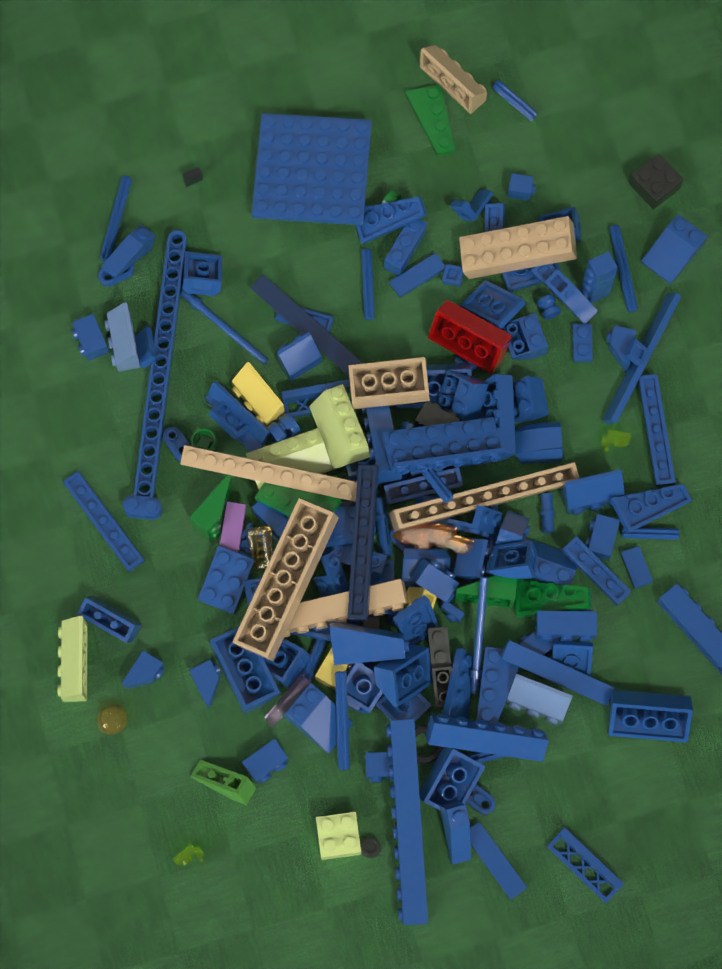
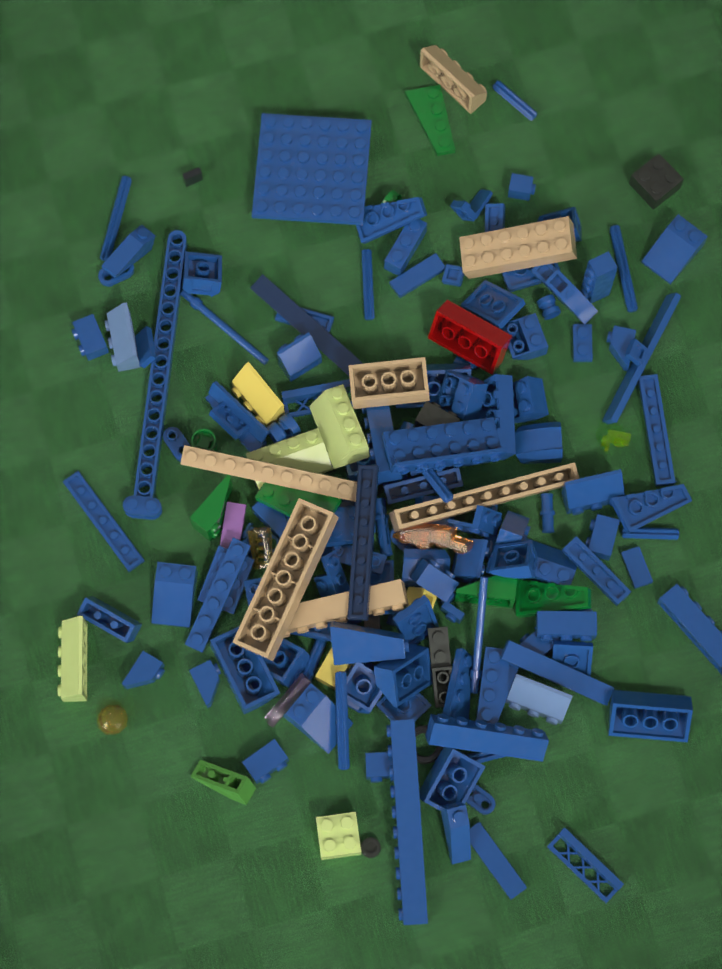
(174, 594): none -> blue slope
(184, 856): clear neon green bracket -> none
(218, 595): none -> blue plate

